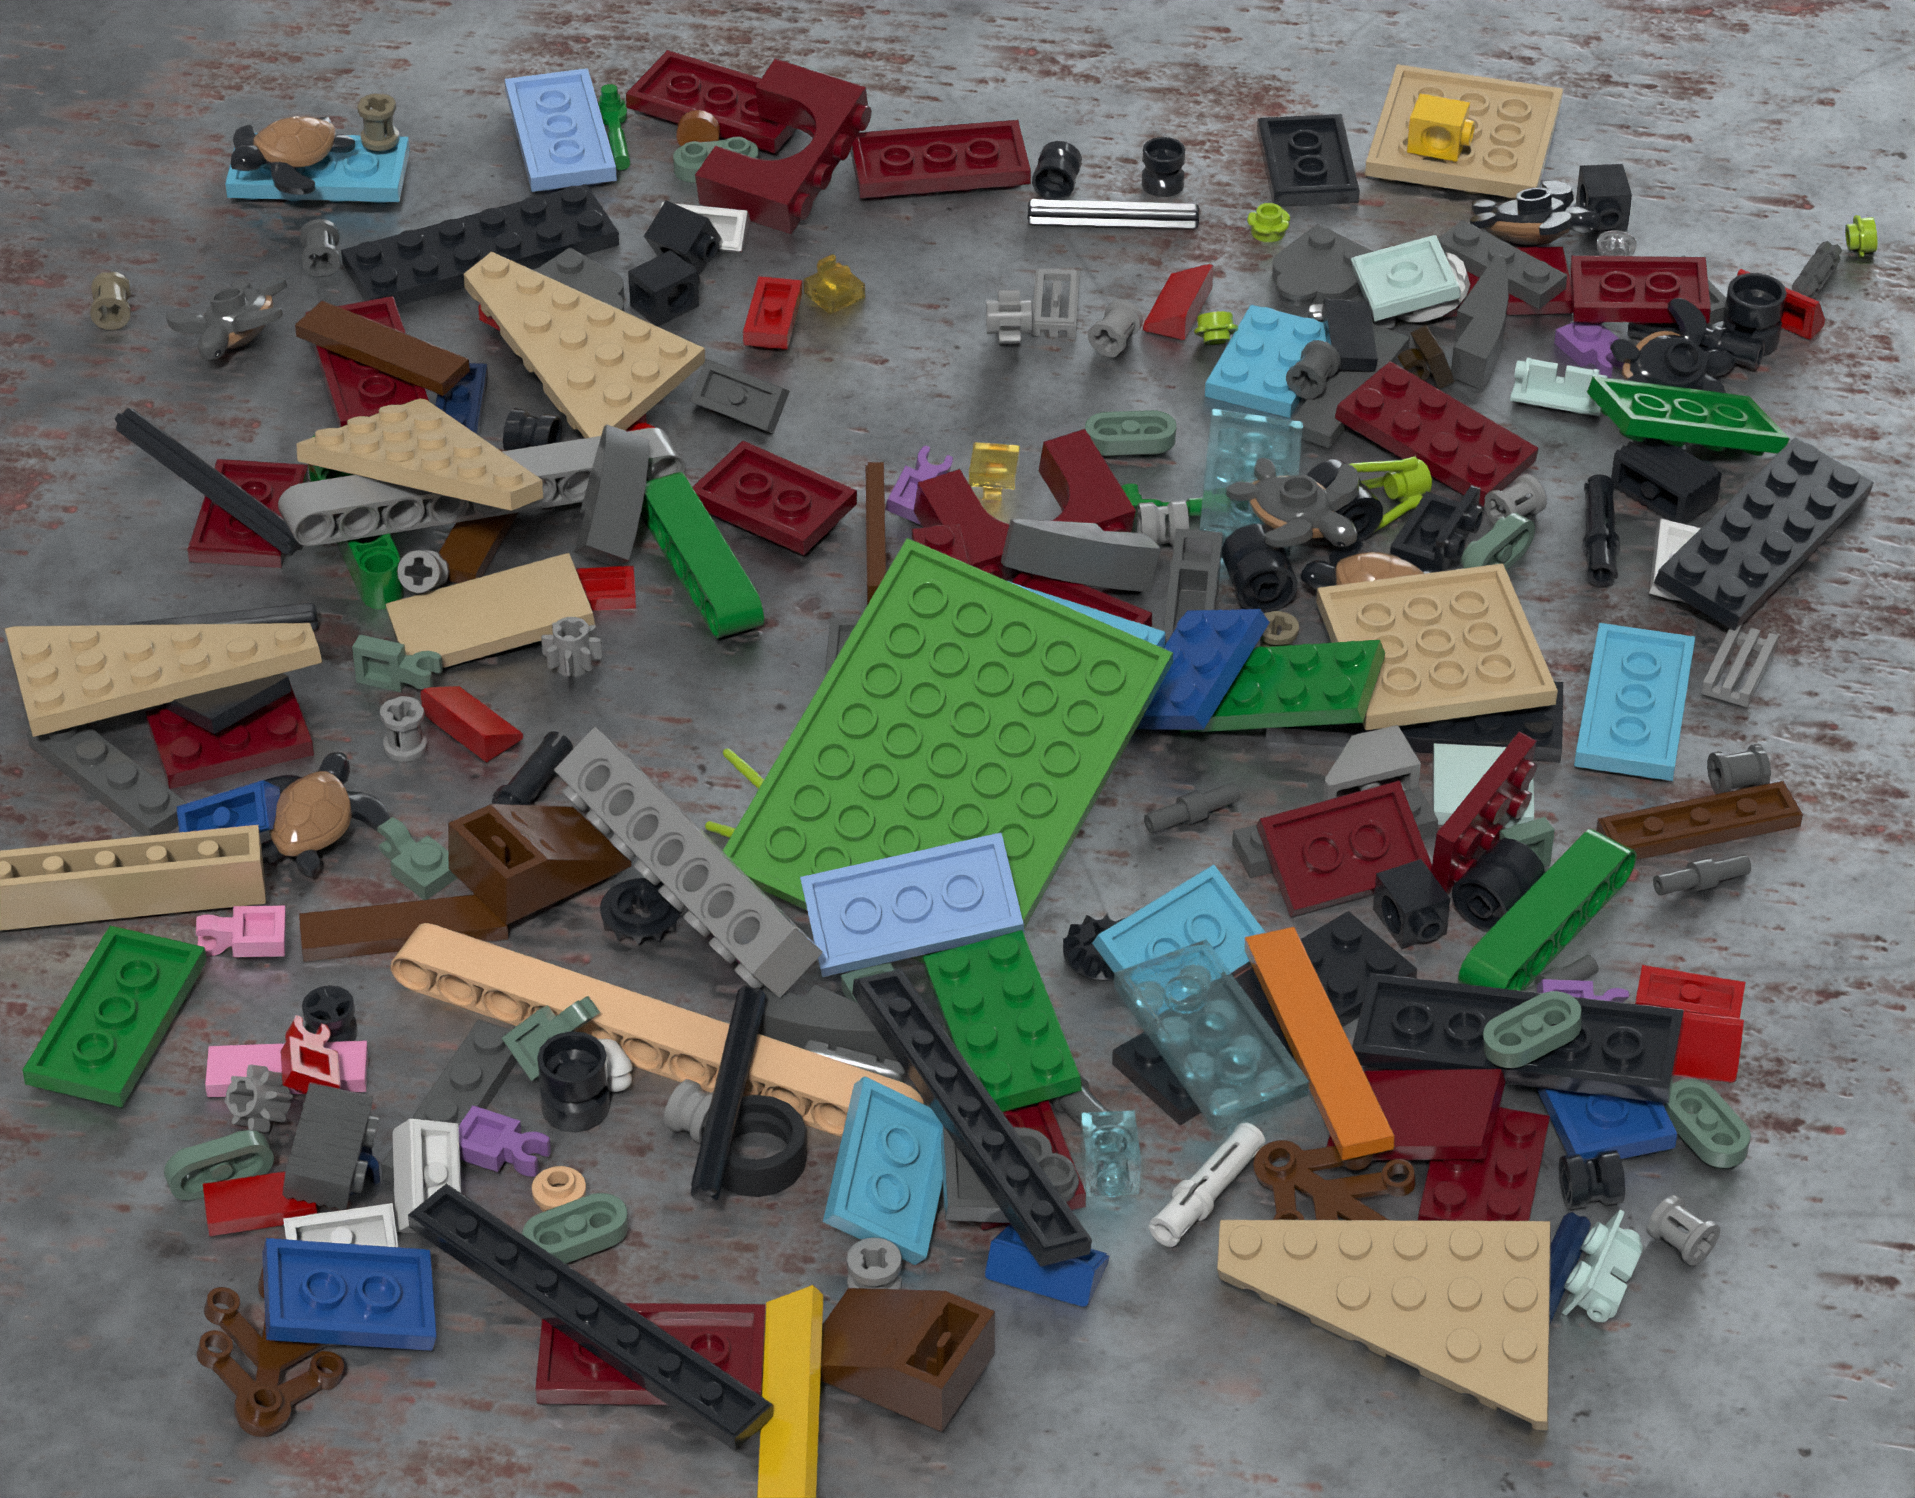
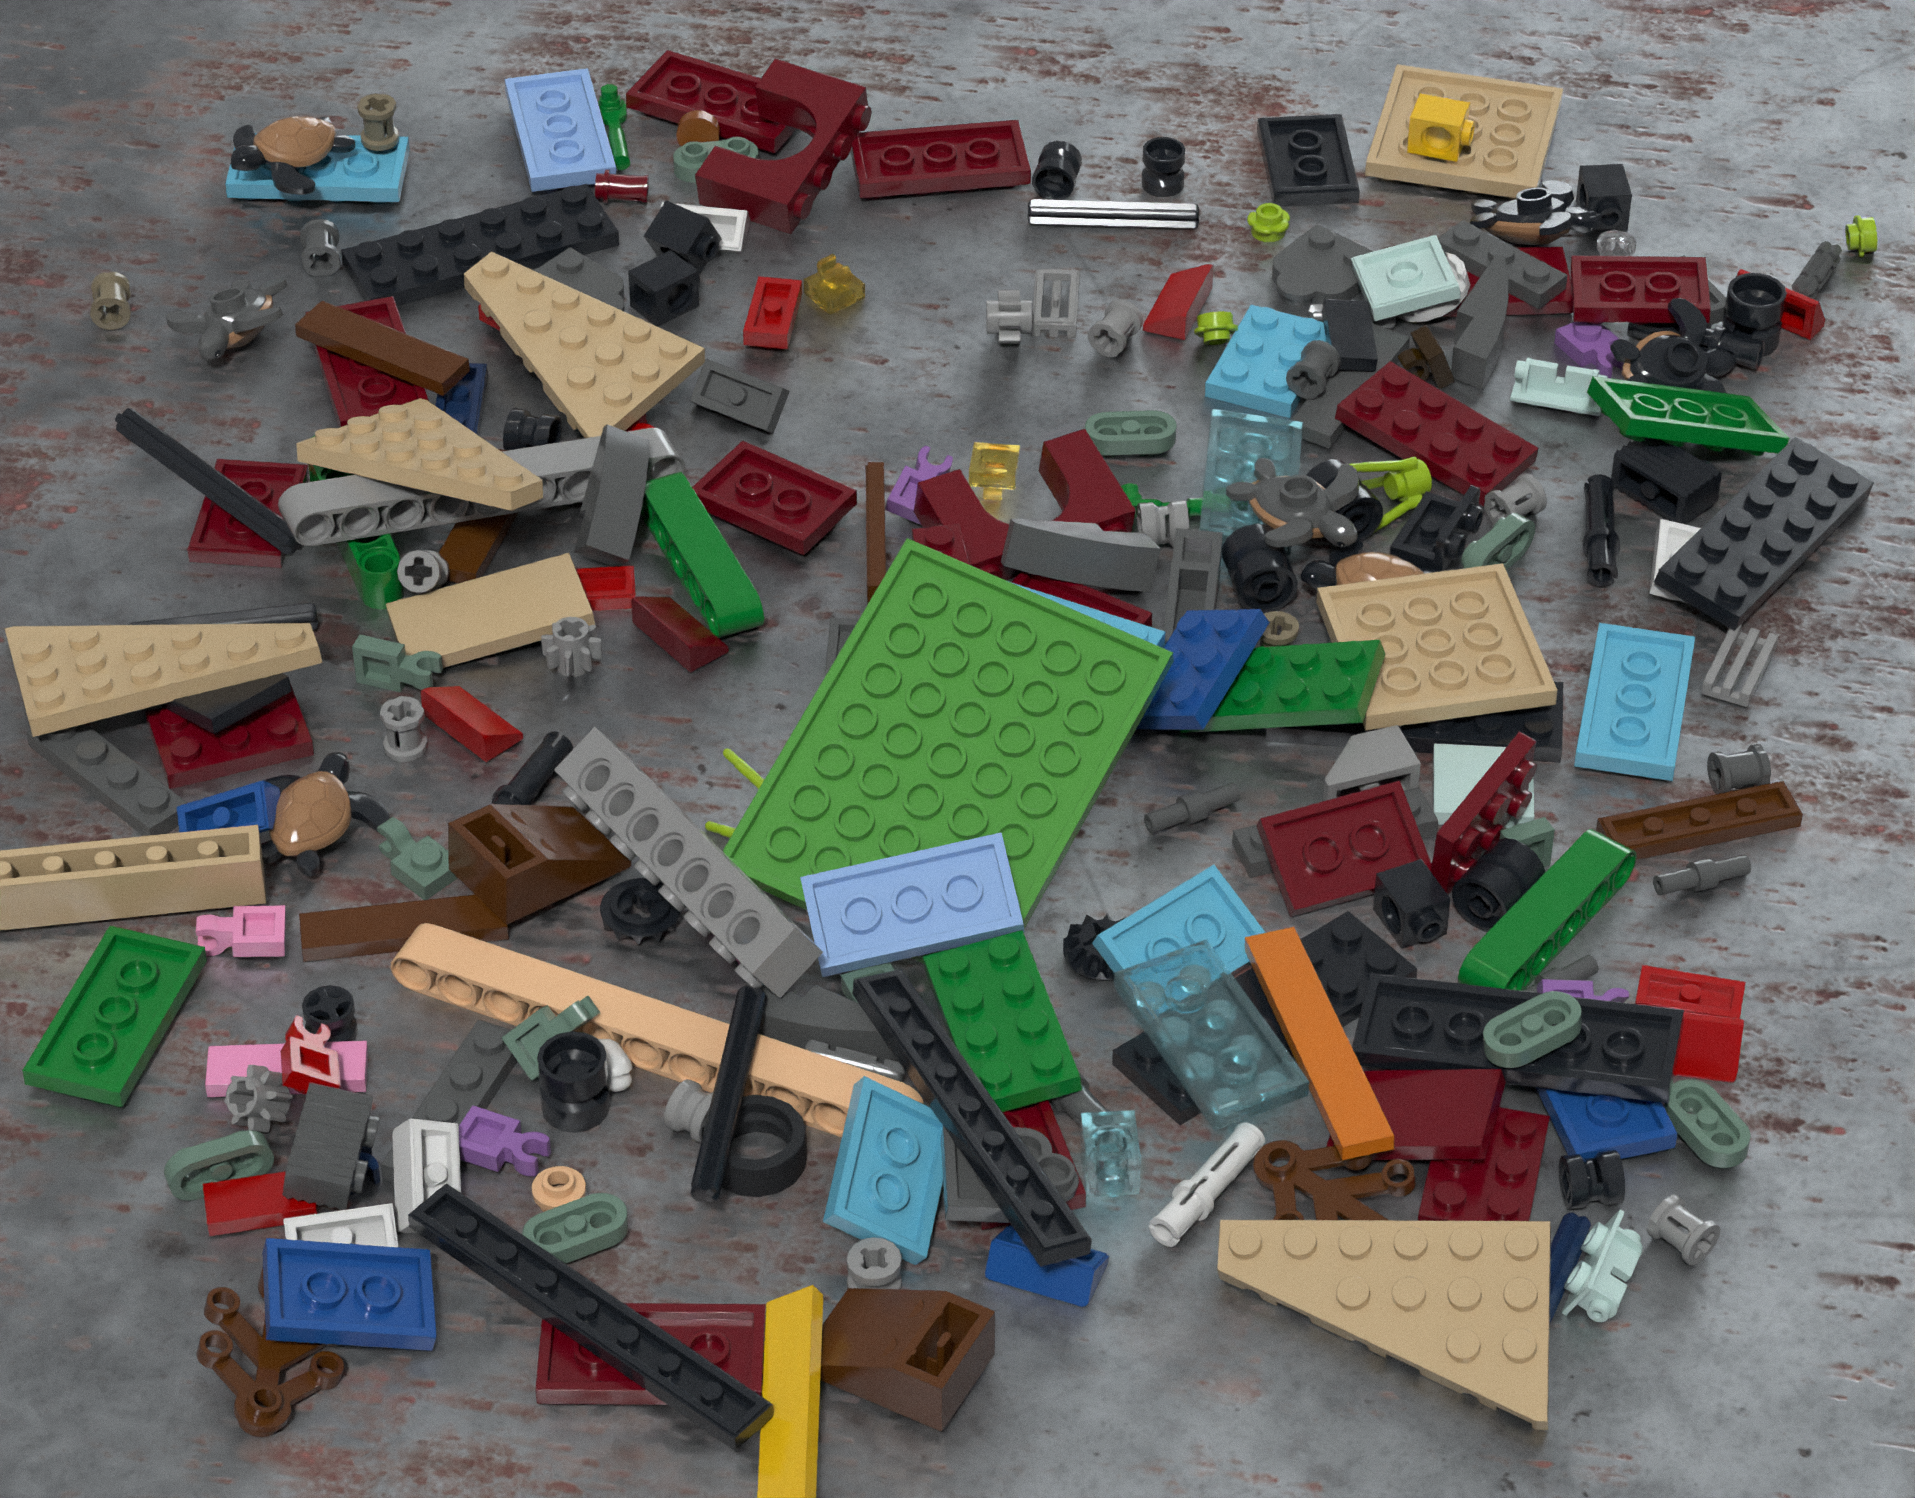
(621, 187): none -> dark red pin
(676, 631): none -> dark red slope

